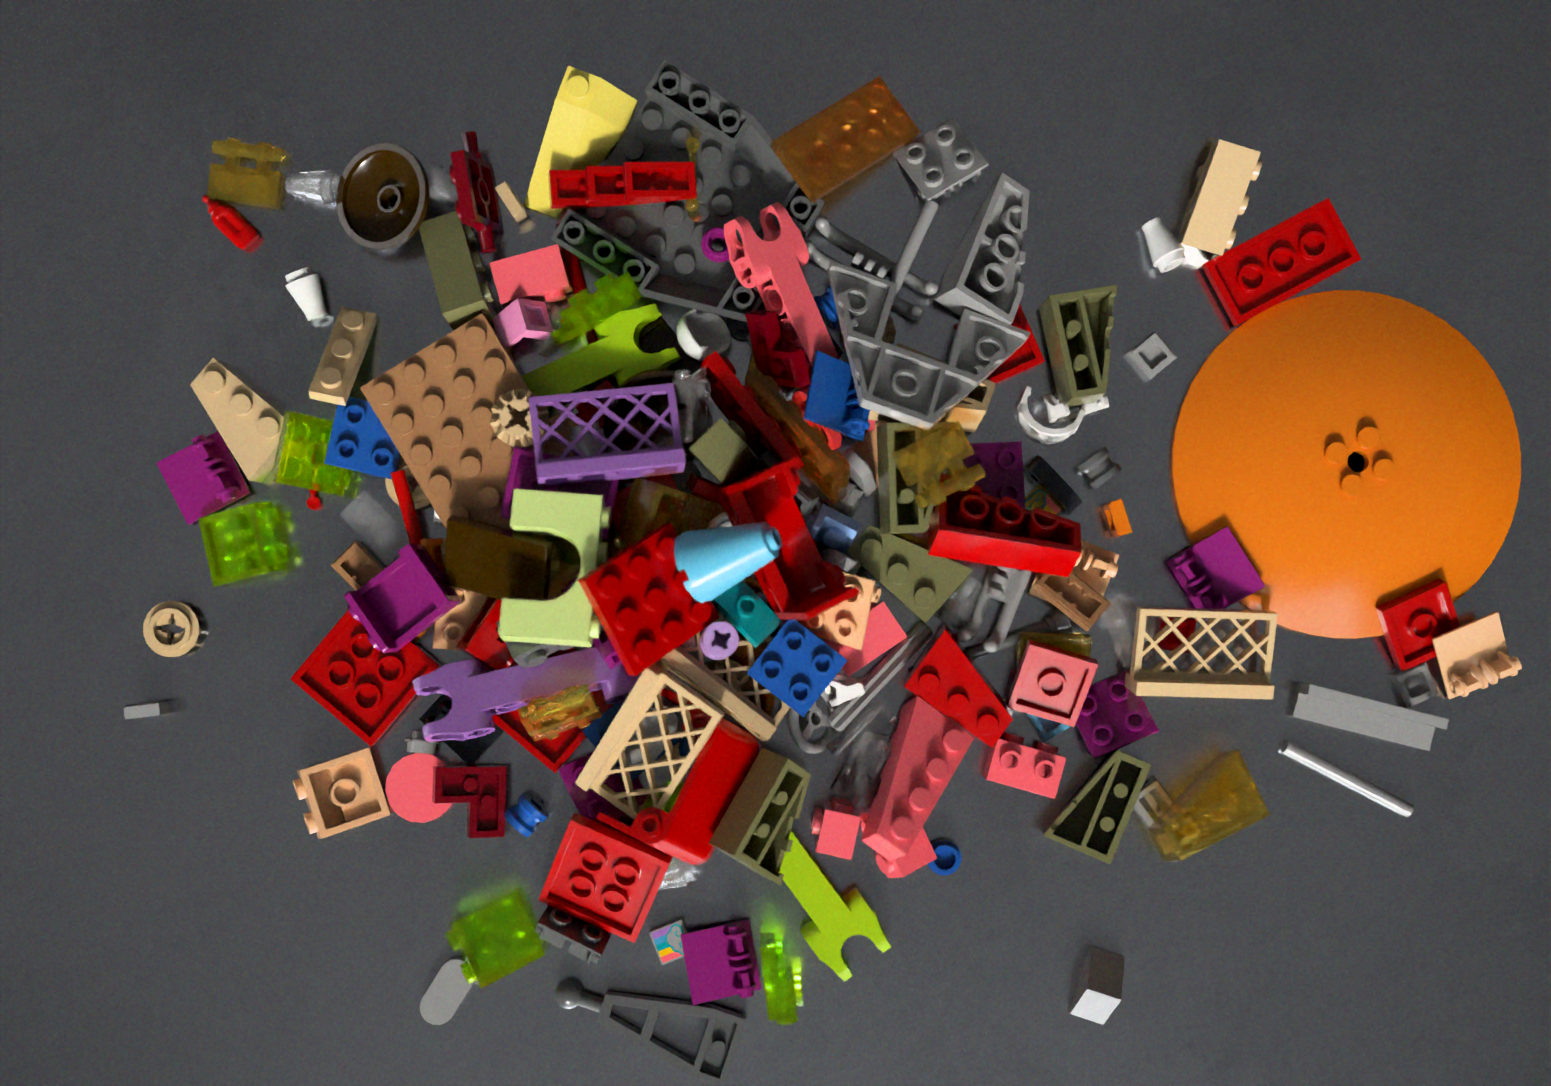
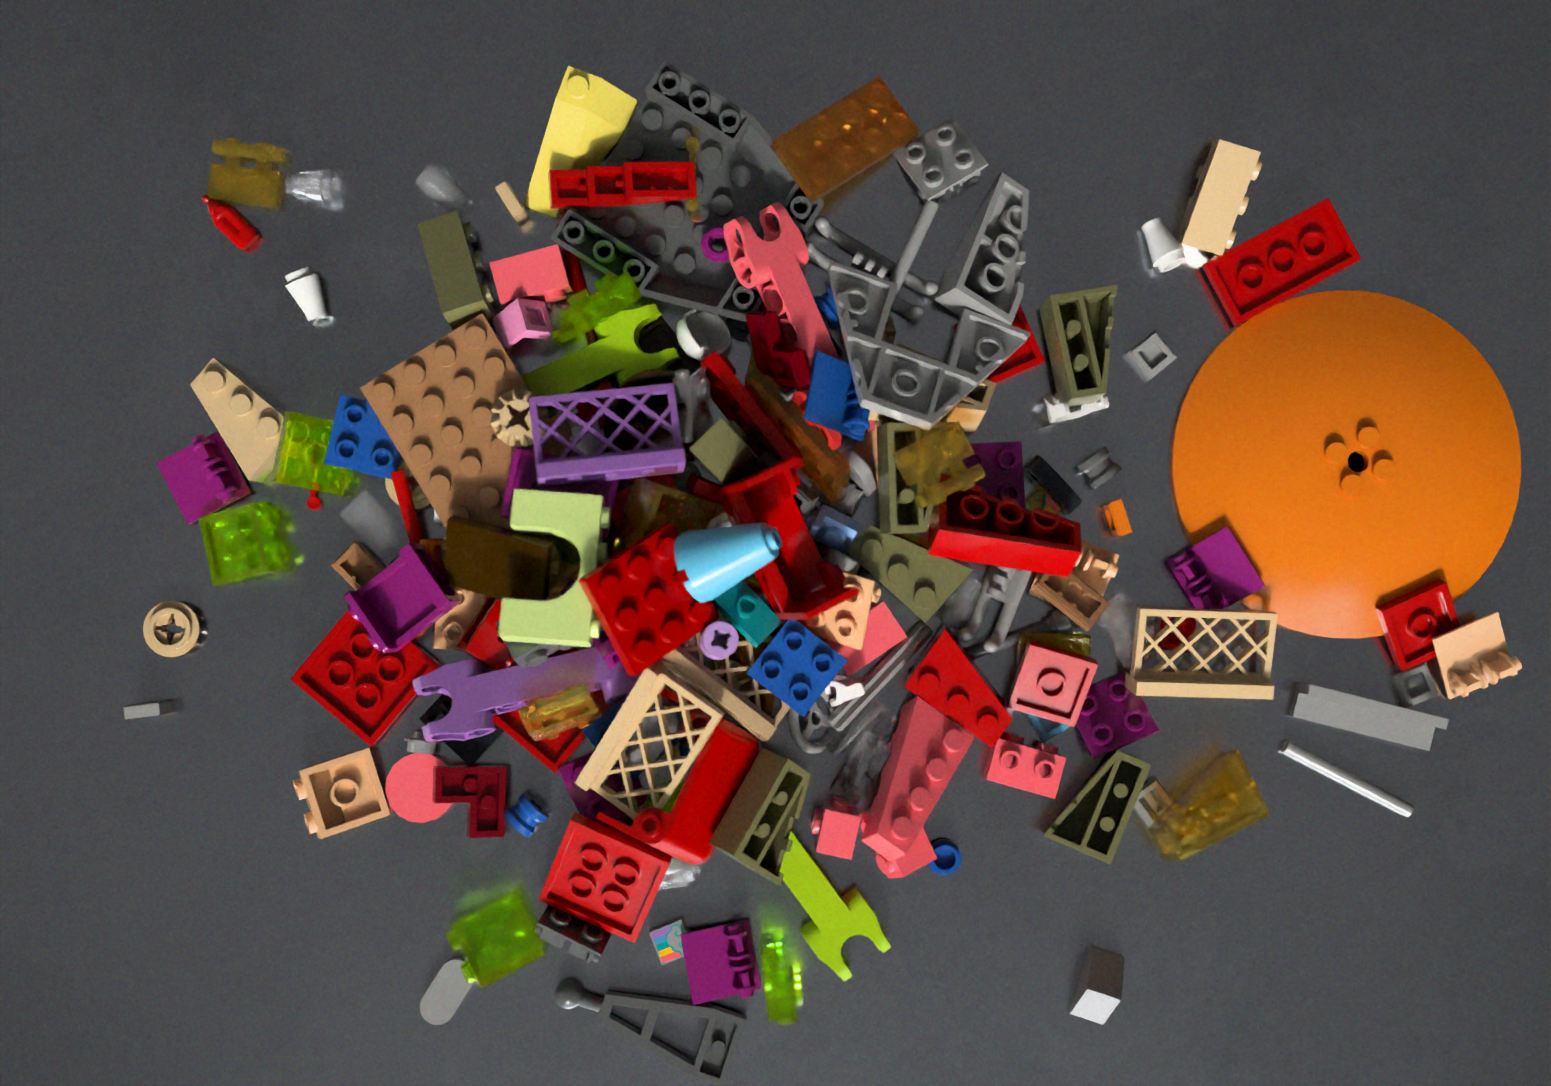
(343, 356): tan plate -> none
(369, 195): dark brown dish -> none
(476, 192): dark red plate -> none
(1042, 433): white helmet -> none

